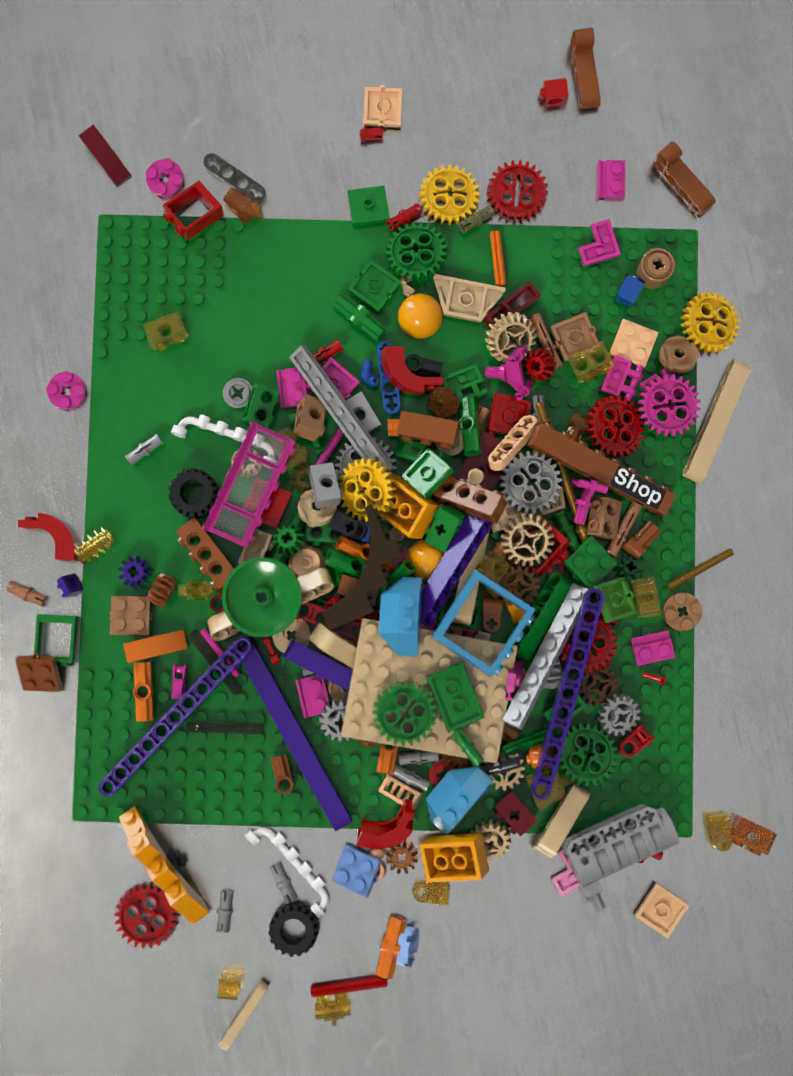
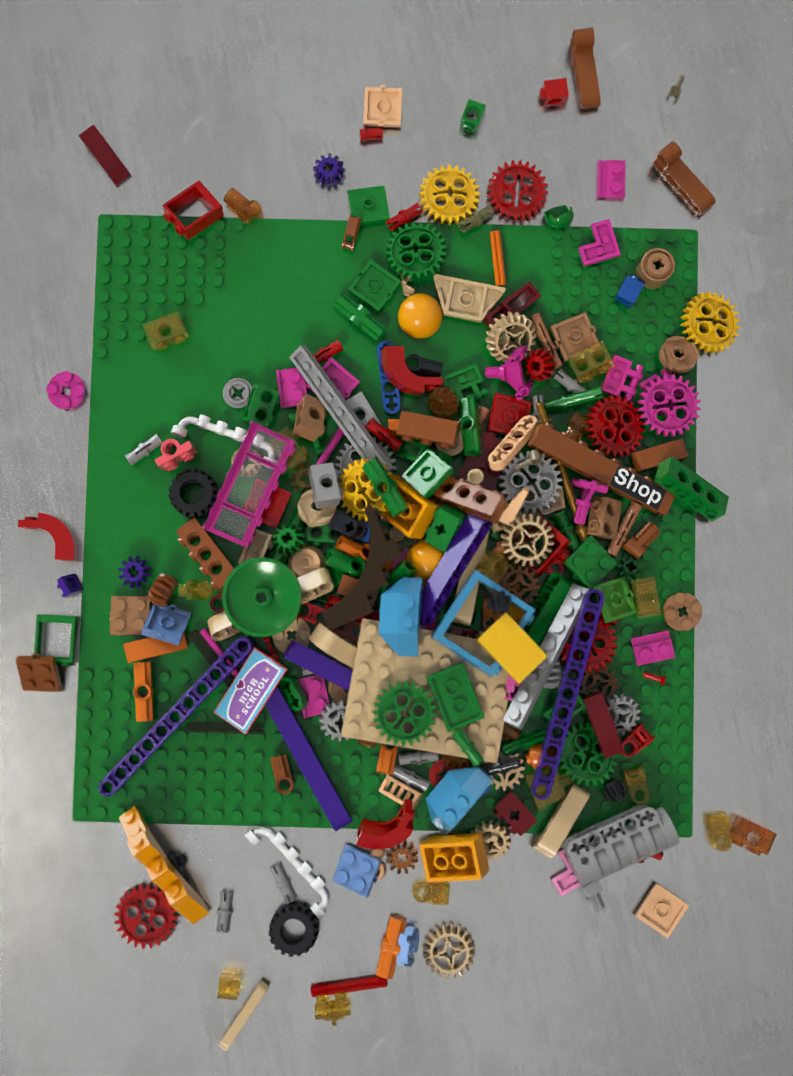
(26, 593): nougat pin -> none
(94, 544): clear yellow piece -> none
(165, 167): dark pink plate -> none
(166, 623): none -> medium blue plate
(179, 685): dark pink bar -> none
(184, 453): none -> coral plate
(235, 178): clear smoke beam -> none
(250, 690): none -> tile
(293, 693): none -> green beam
(331, 163): none -> dark purple gear
(351, 230): none -> dark orange bar
(367, 376): blue arm -> none
(378, 477): none -> green piece
(383, 434): none -> red pin
(452, 968): none -> tan gear
(472, 108): none -> green brick
(499, 602): none -> black gear
(511, 648): none -> yellow tile
(514, 506): none -> light nougat slope
(535, 459): none -> dark tan hand
(559, 217): none -> green hair
(569, 383): none -> light grey pin
(574, 399): none -> green pin
(602, 725): none -> dark red slope
(614, 790): none -> black gear
(633, 342): light nougat plate -> none
(636, 783): none -> clear yellow piece
(651, 457): none -> dark orange beam
(676, 89): none -> dark tan hand
(691, 488): none -> green brick
(699, 569): pearl gold bar -> none
(716, 421): tan beam -> none

